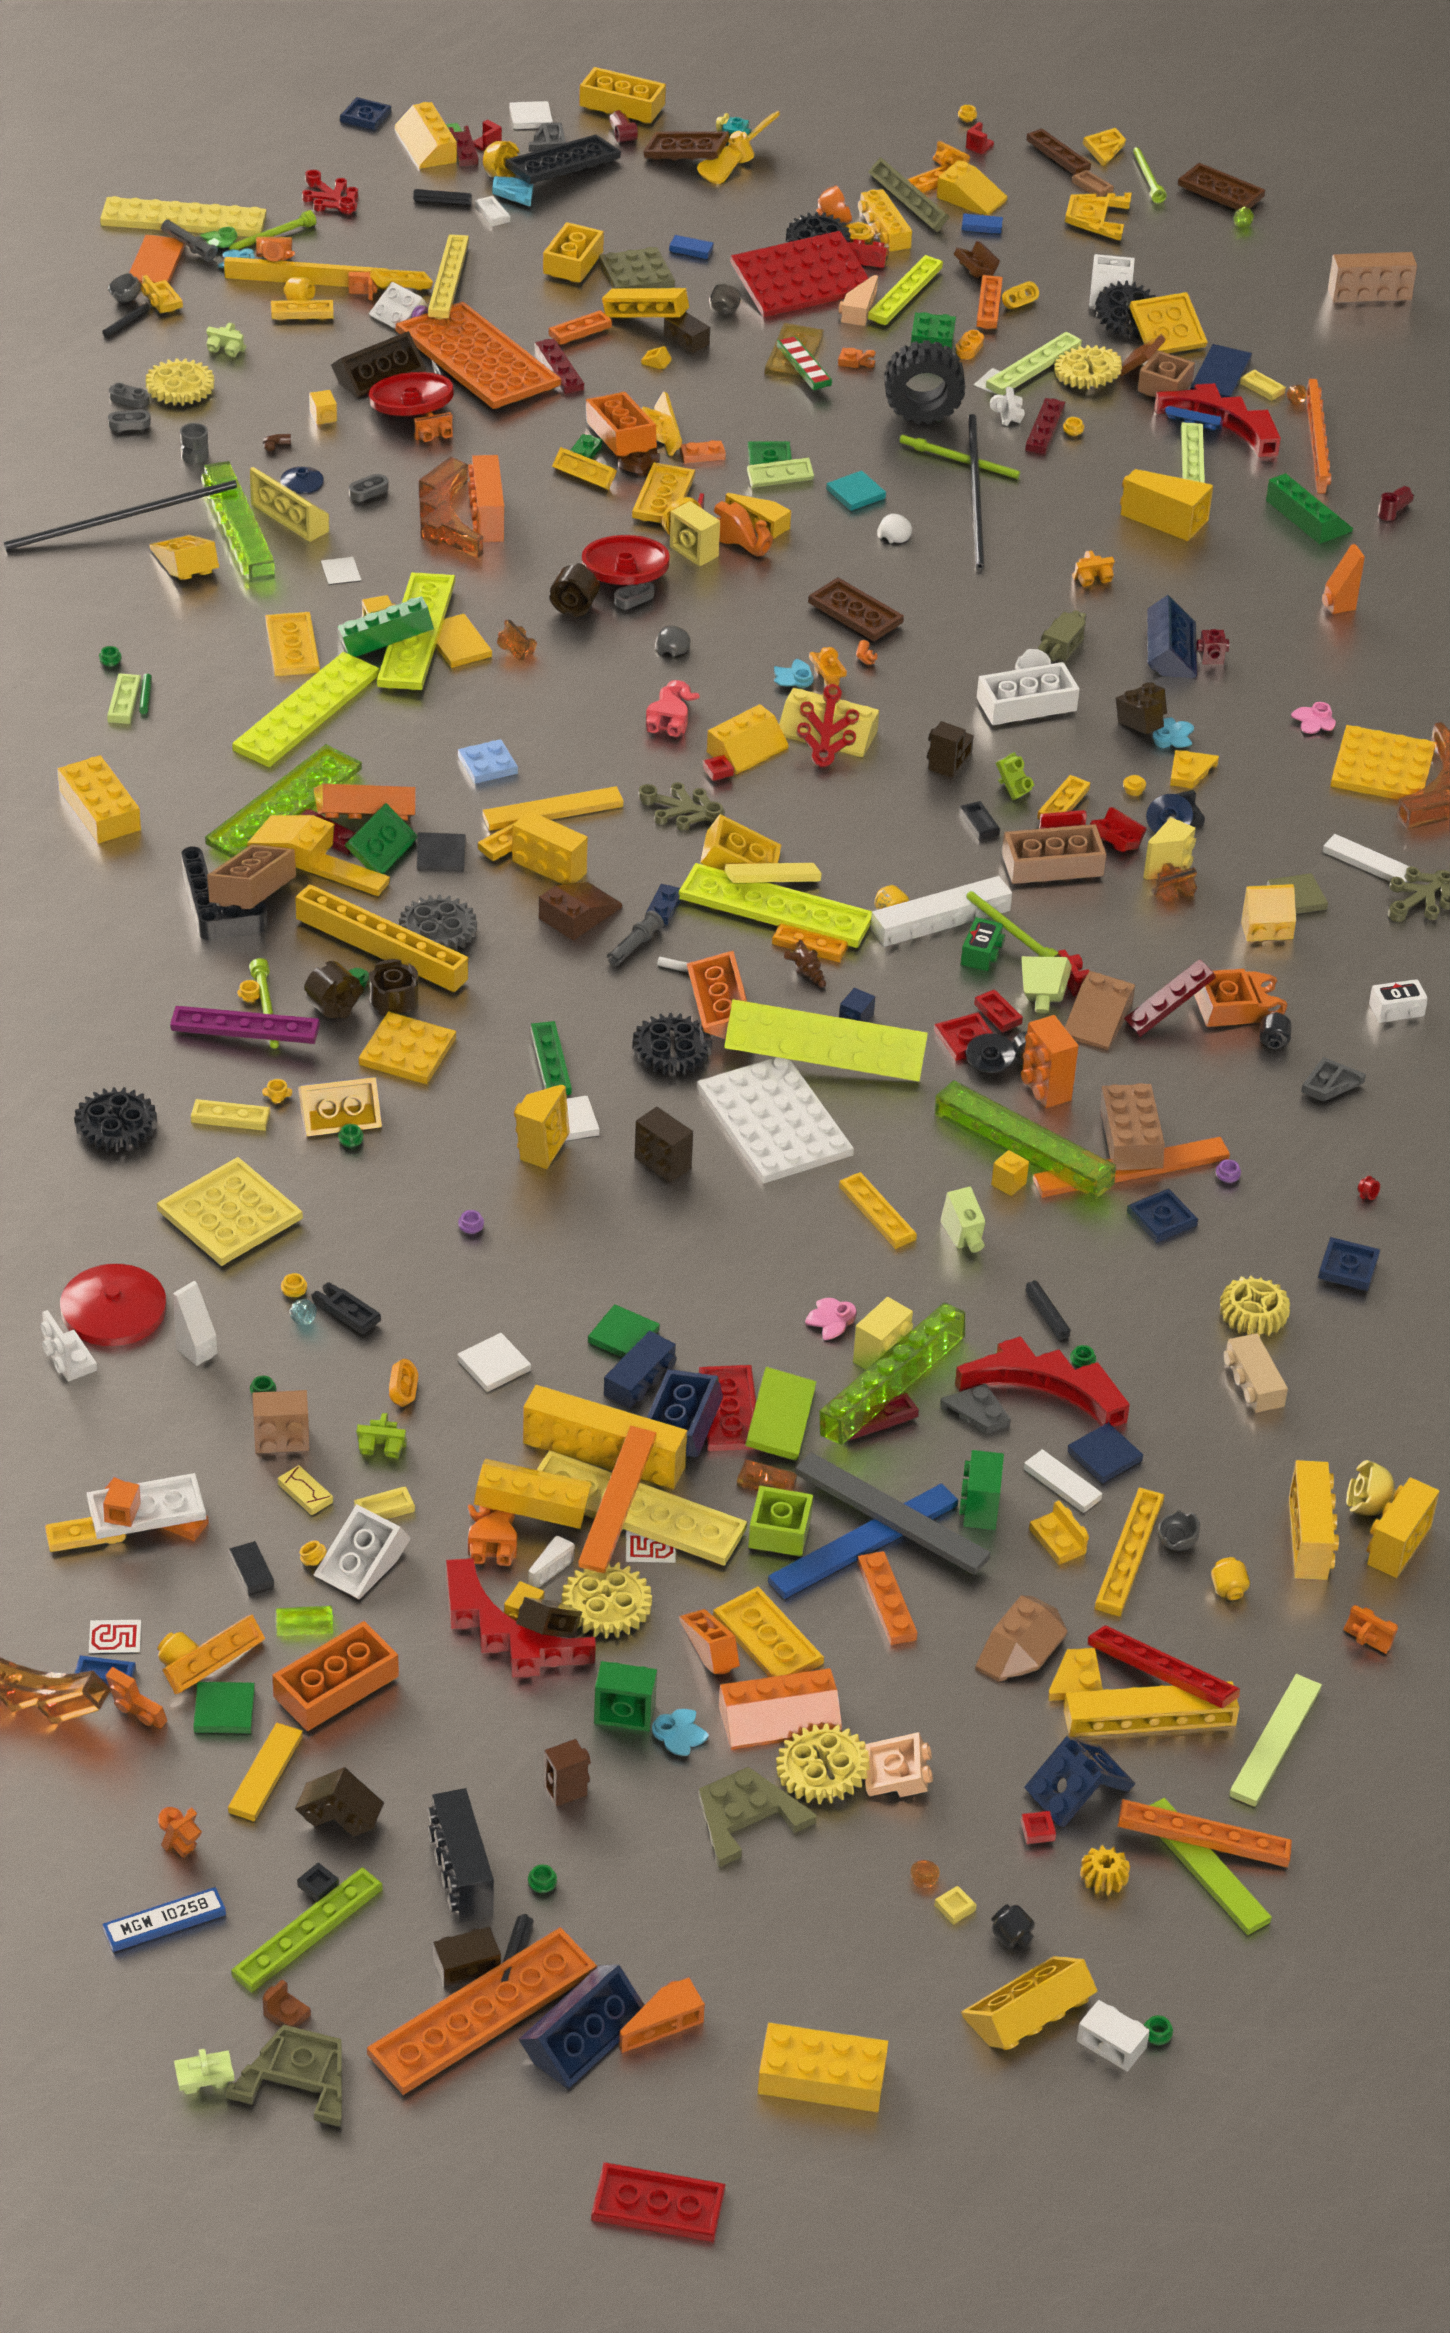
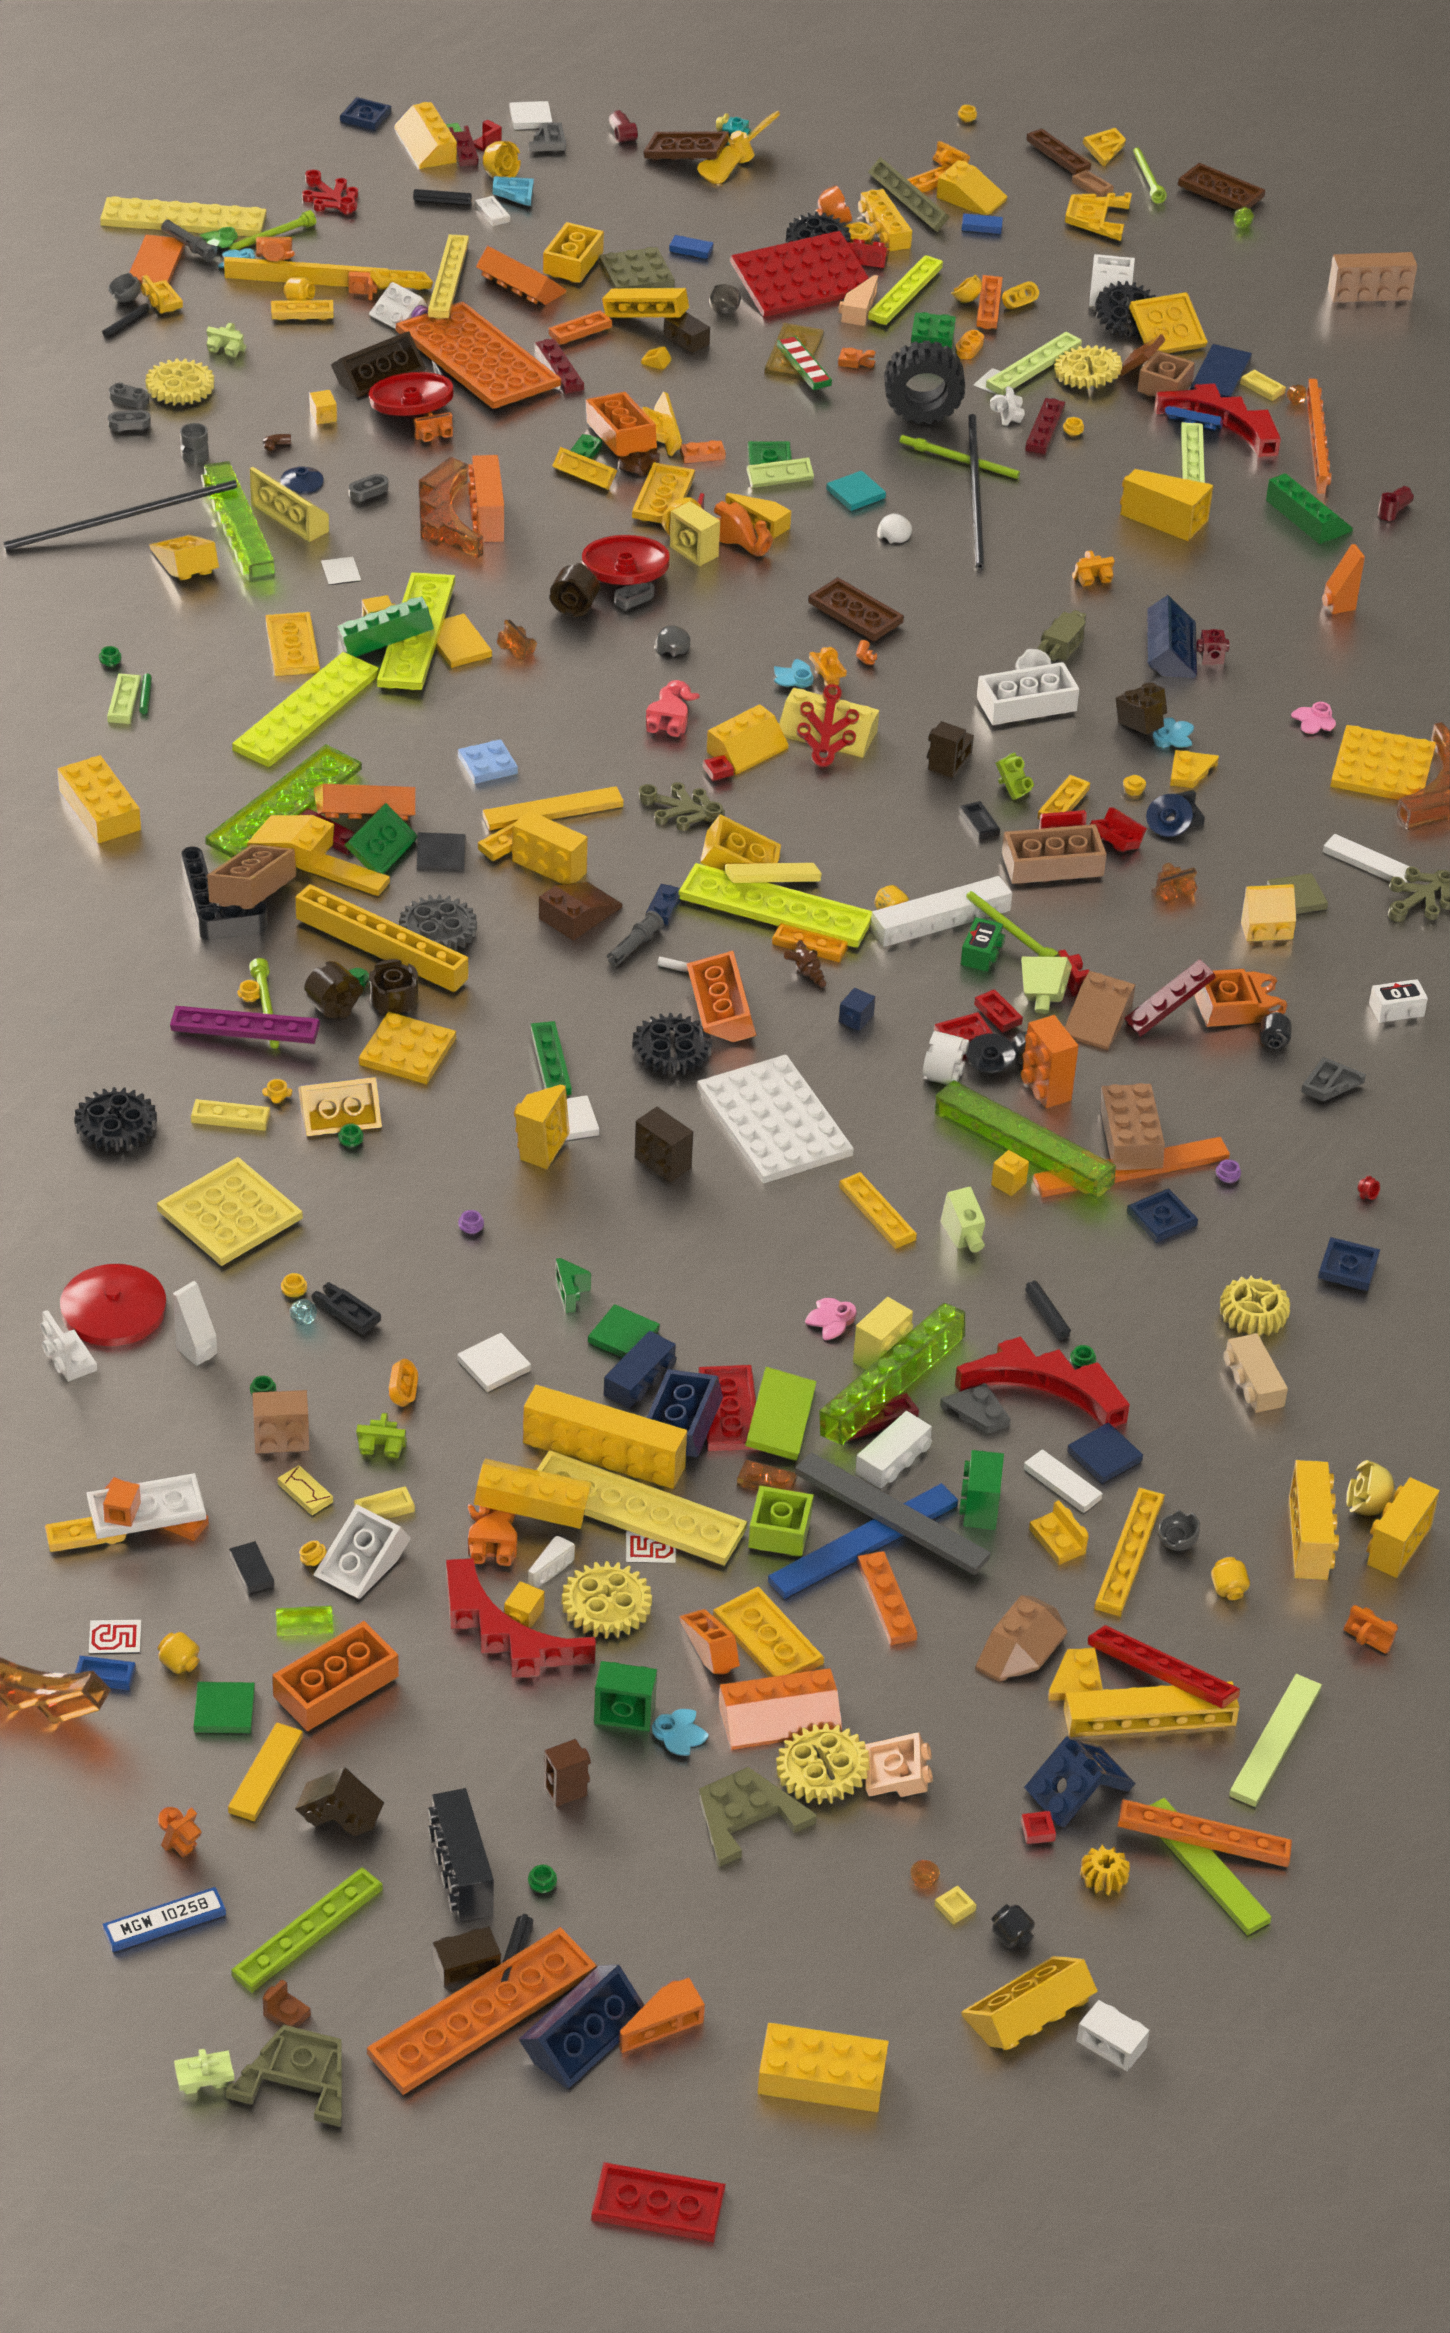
(129, 1699): orange plate -> none
(213, 1654): light orange tile -> none
(317, 1882): black plate -> none
(519, 277): none -> orange slope
(549, 1617): dark brown brick -> none
(563, 159): black plate -> none
(571, 1281): none -> green slope
(615, 91): yellow brick -> none
(617, 1499): orange tile -> none
(826, 1040): neon yellow plate -> none
(893, 1450): none -> white brick
(944, 1059): none -> white brick
(968, 290): none -> yellow hair
(977, 140): red panel -> none
(979, 260): reddish brown bracket -> none
(1160, 2024): green plate -> none
(1170, 845): light yellow slope -> none

